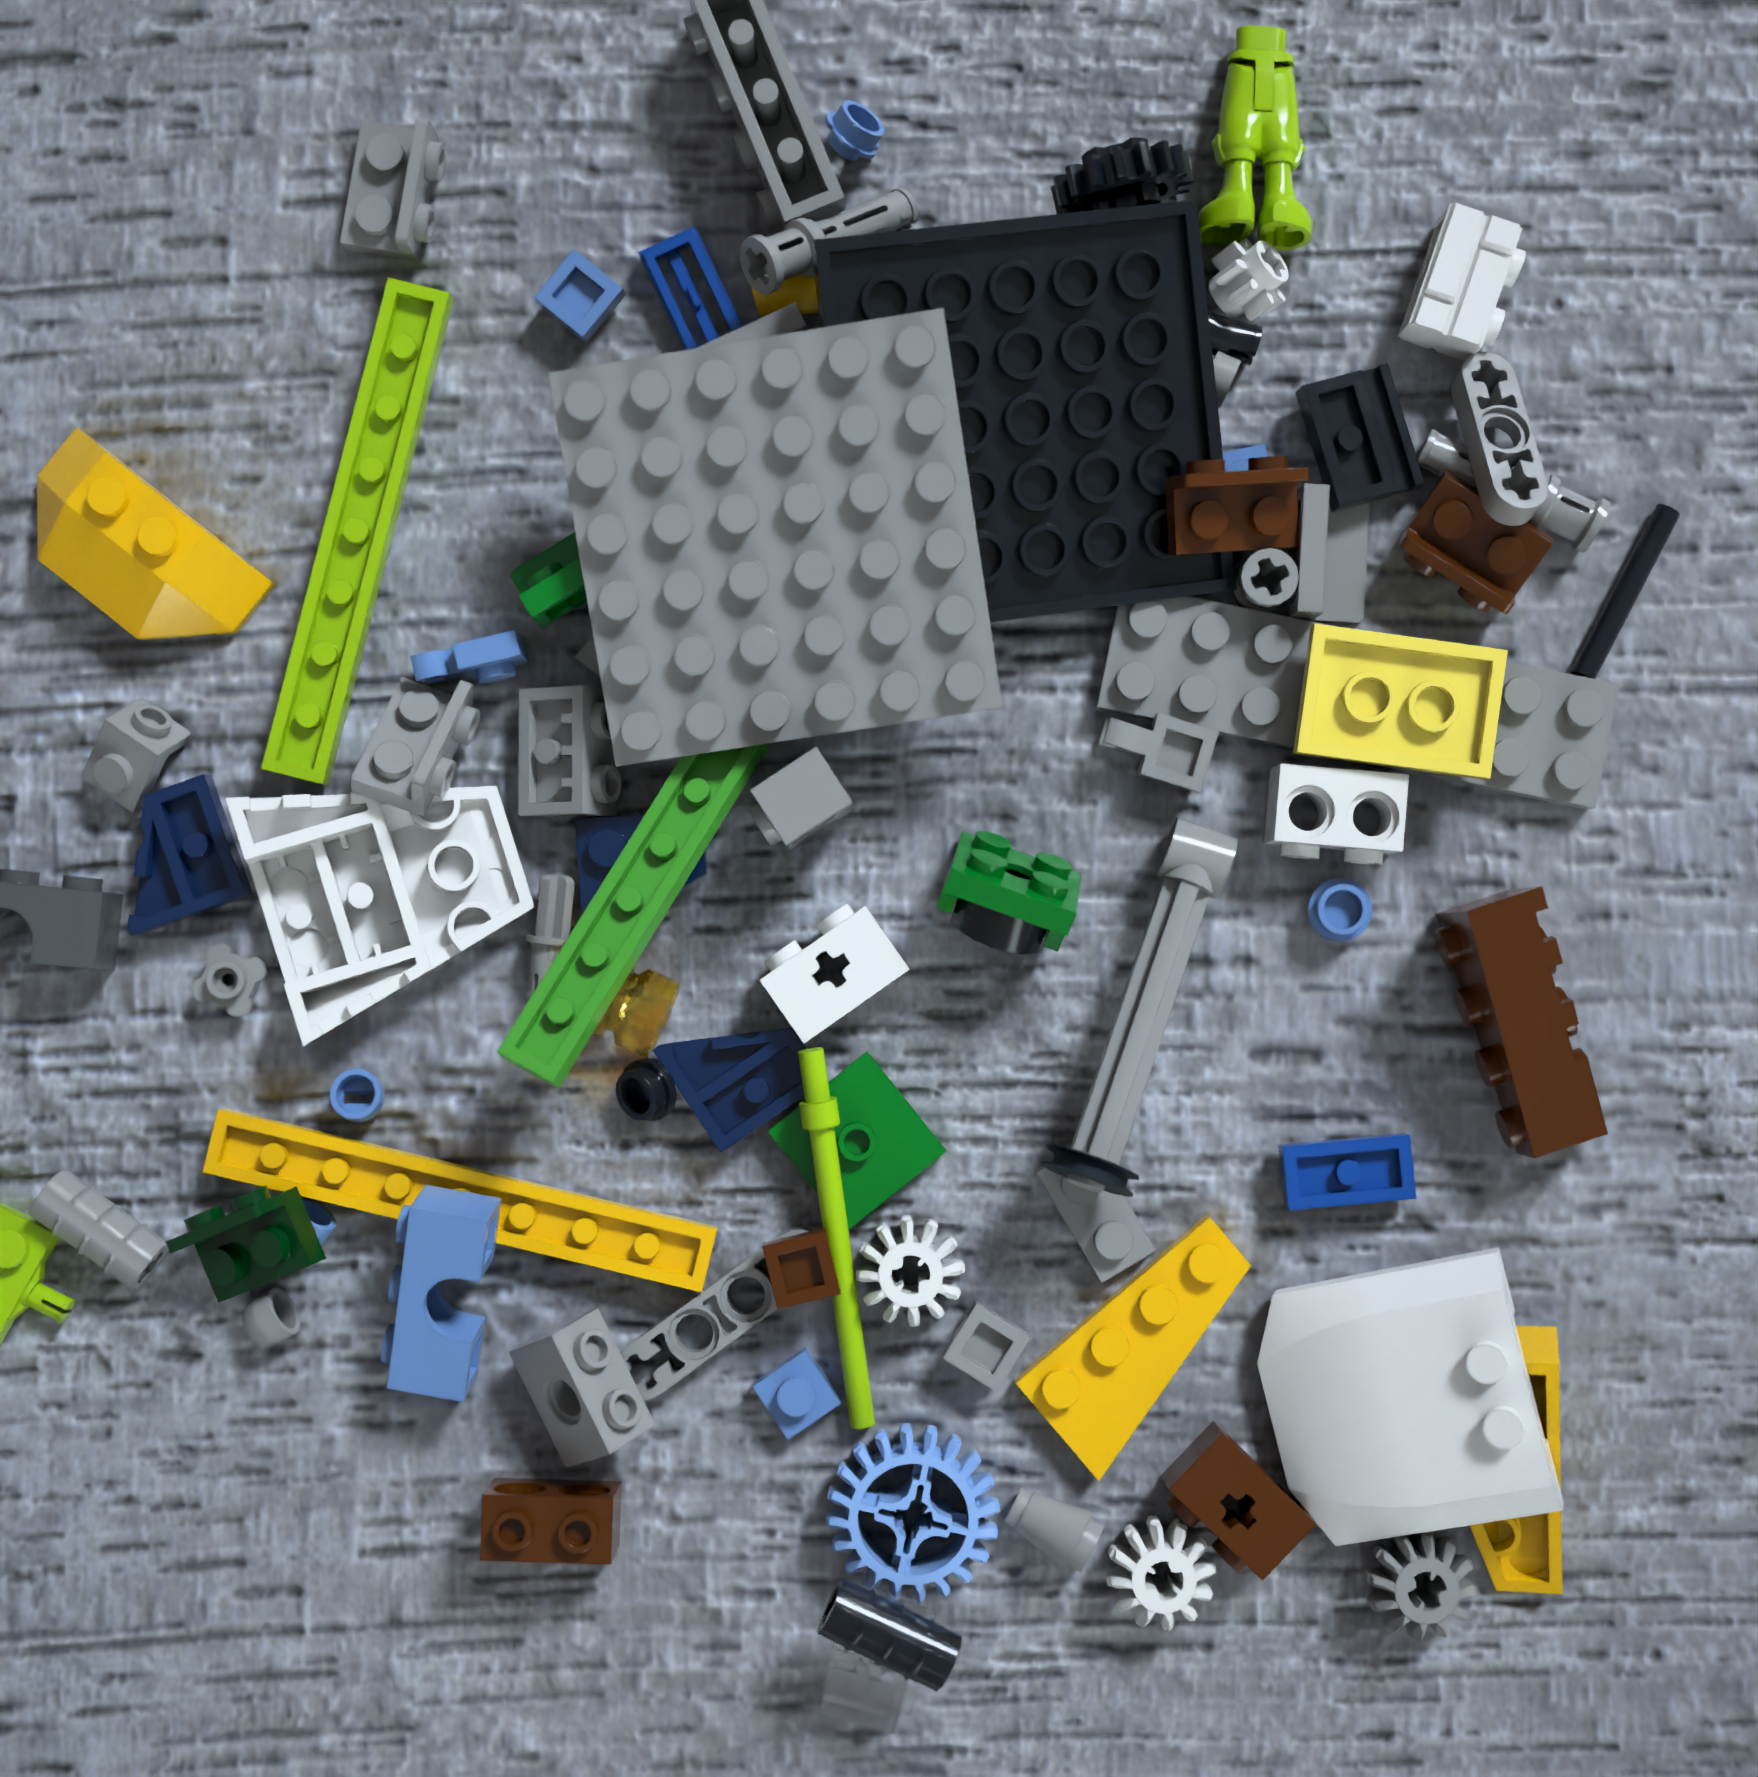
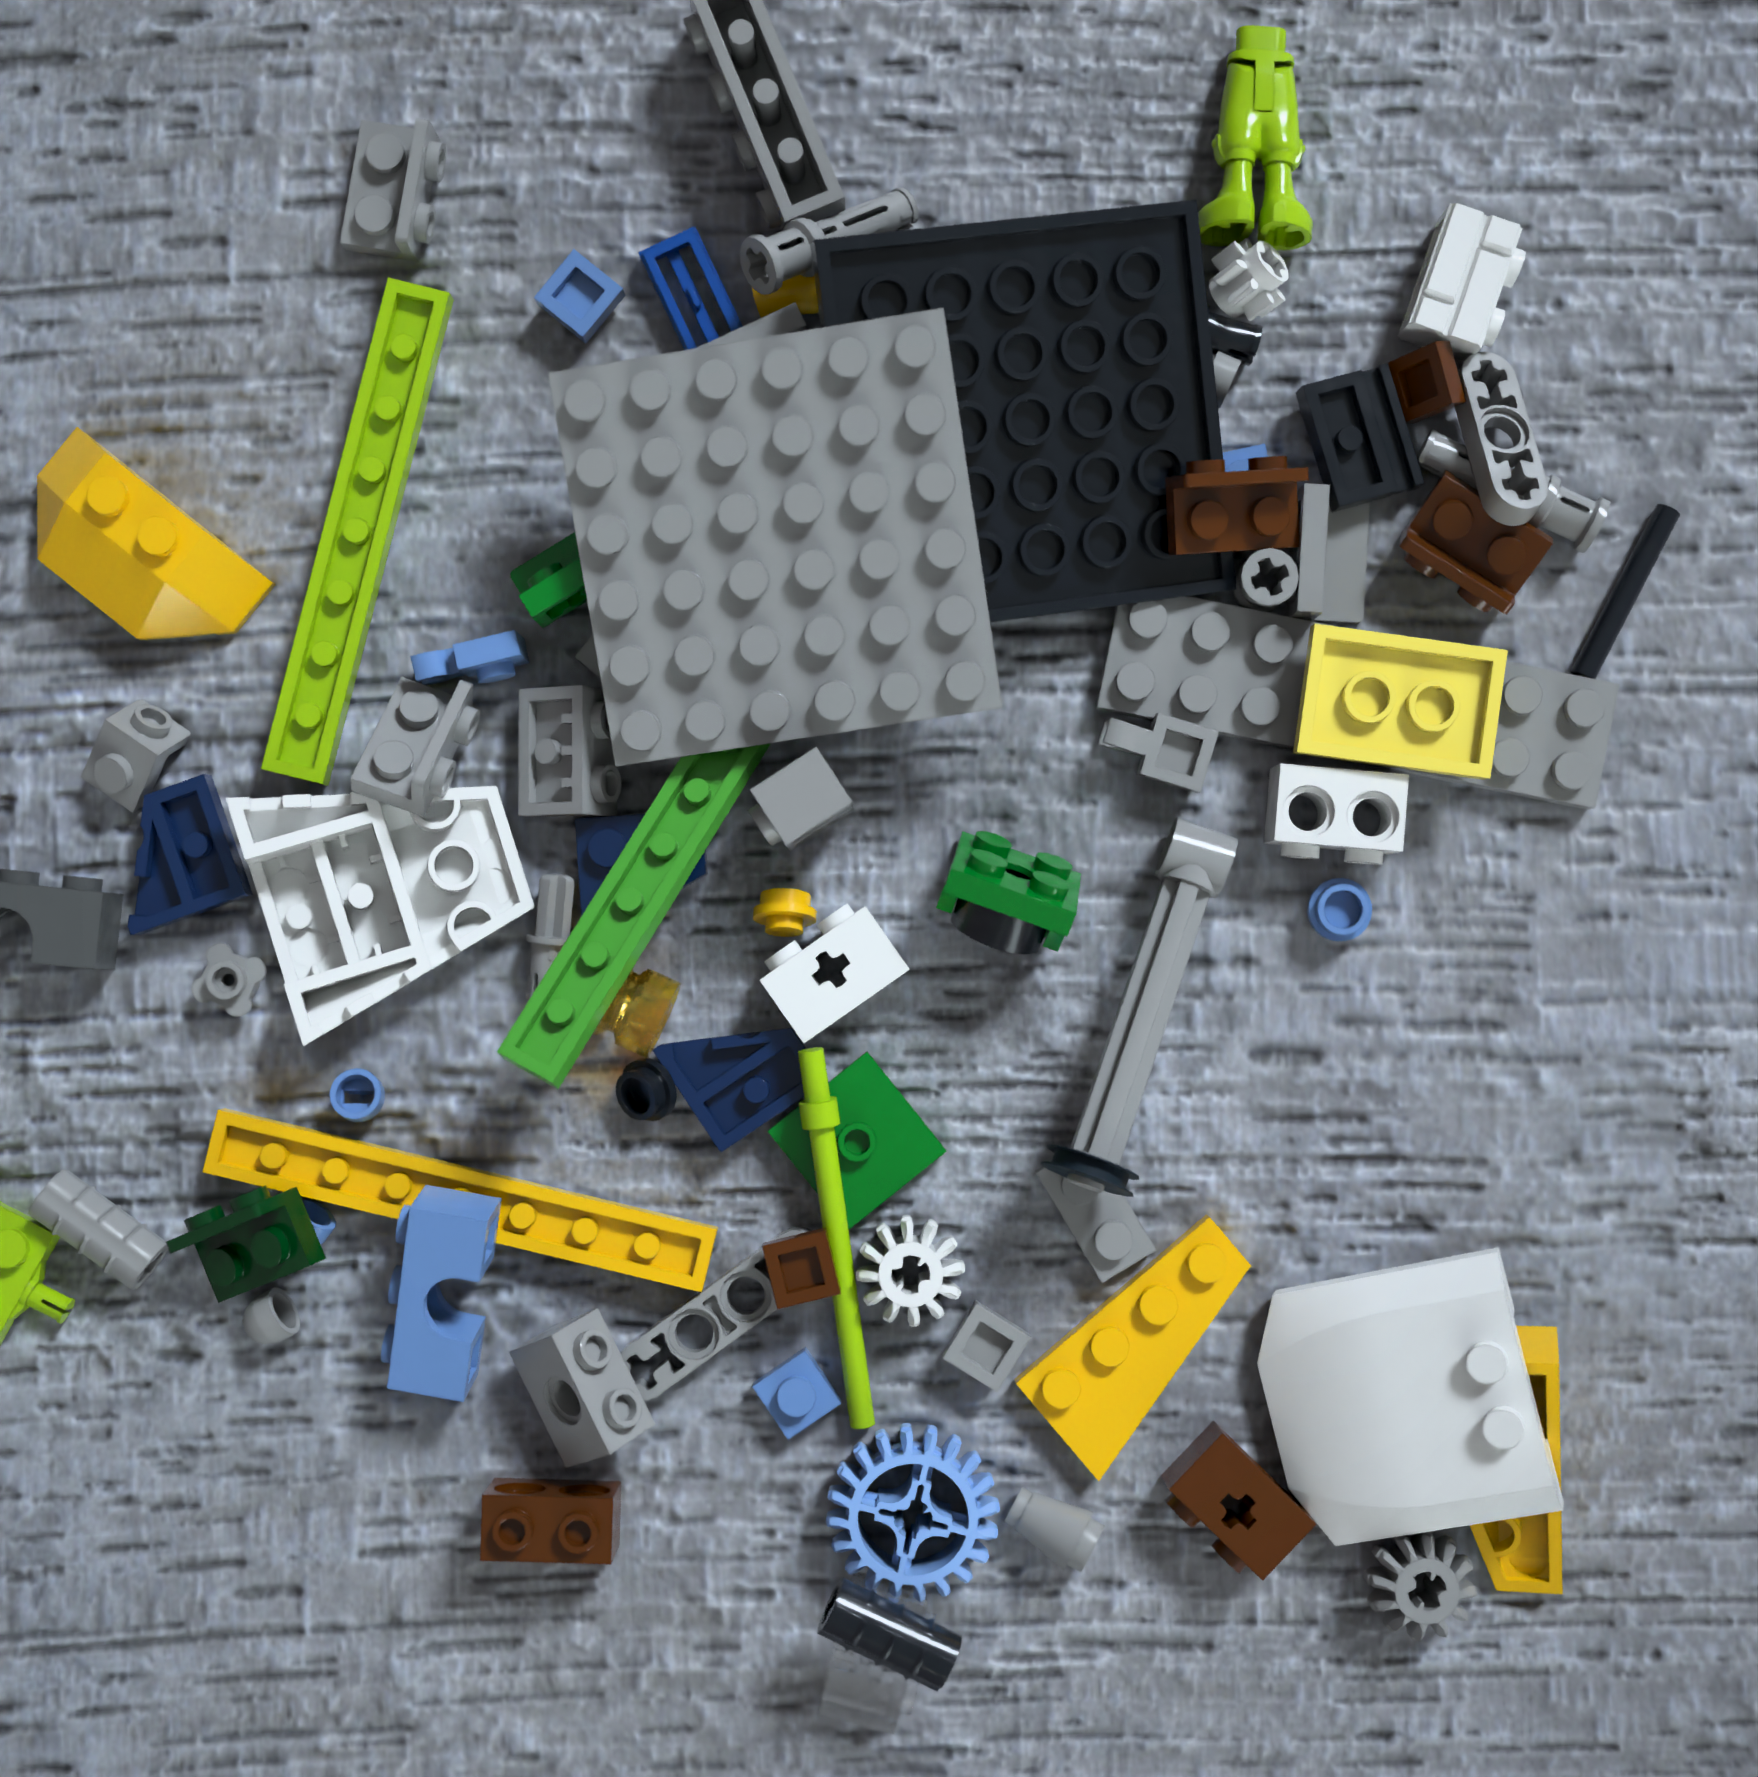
(784, 911): none -> yellow plate
(854, 131): medium blue plate -> none
(1123, 177): black gear -> none
(1168, 1596): white gear -> none
(1347, 1171): blue plate -> none
(1427, 381): none -> reddish brown plate
(1521, 1021): reddish brown wedge -> none

